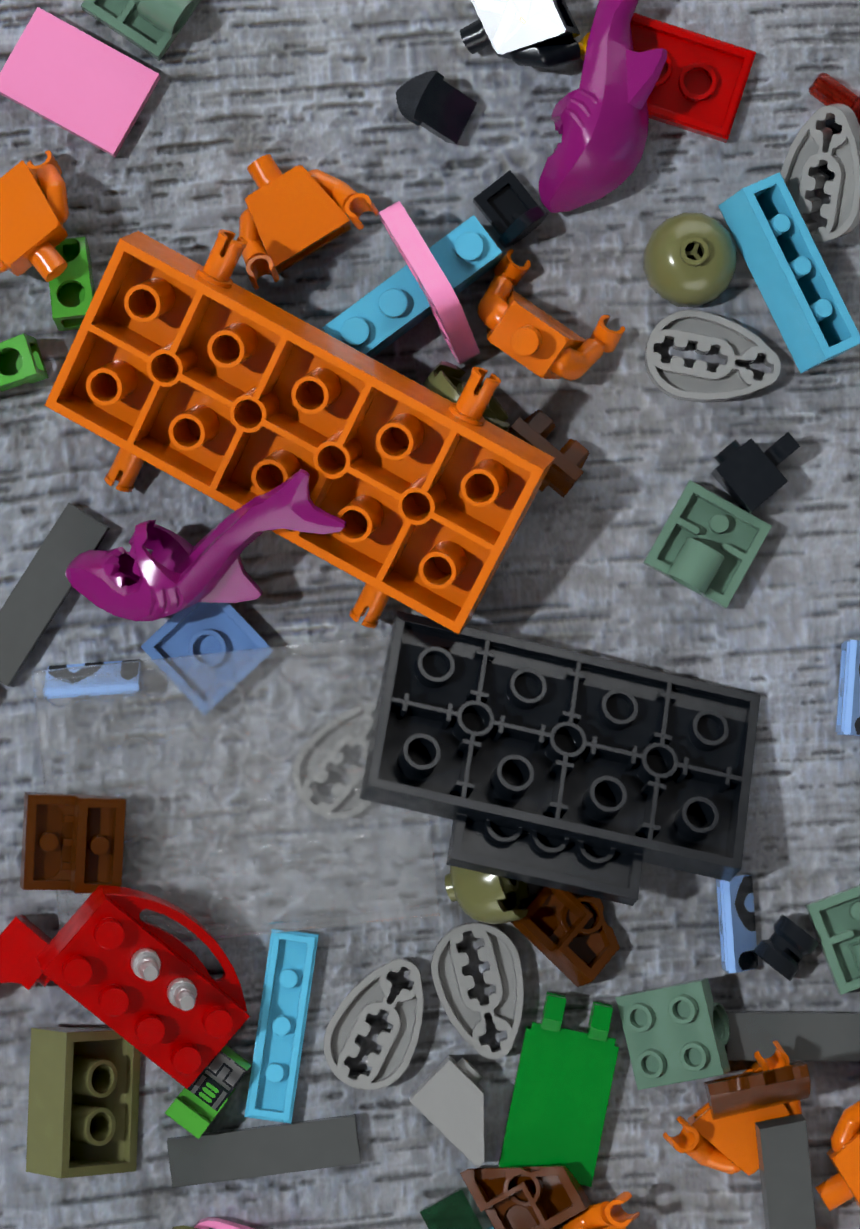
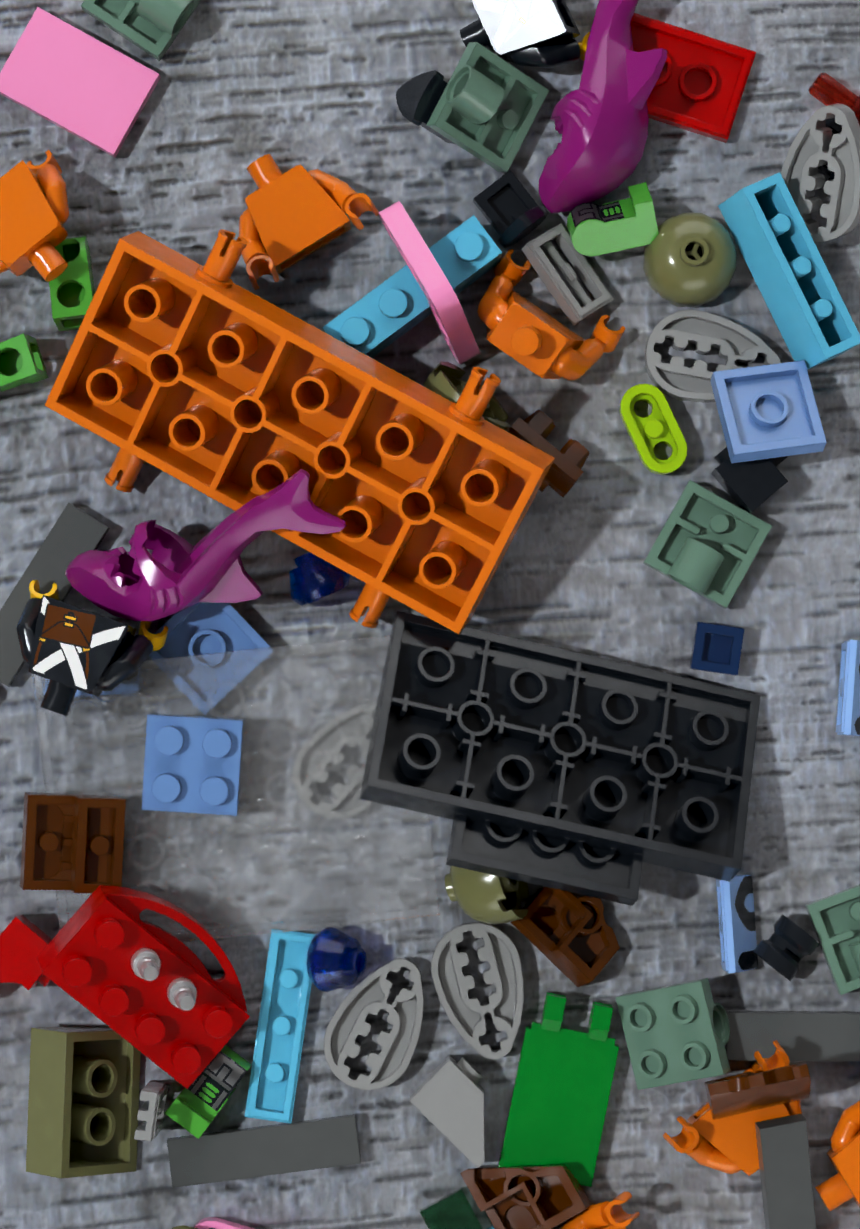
(79, 648): none -> torso
(152, 1111): none -> light grey tile
(192, 764): none -> medium blue plate
(315, 579): none -> clear blue cone
(335, 960): none -> clear blue cone
(488, 107): none -> sand green plate
(561, 278): none -> light grey tile
(615, 224): none -> bright green leg
(654, 429): none -> lime plate
(716, 648): none -> dark blue plate
(768, 411): none -> medium blue plate

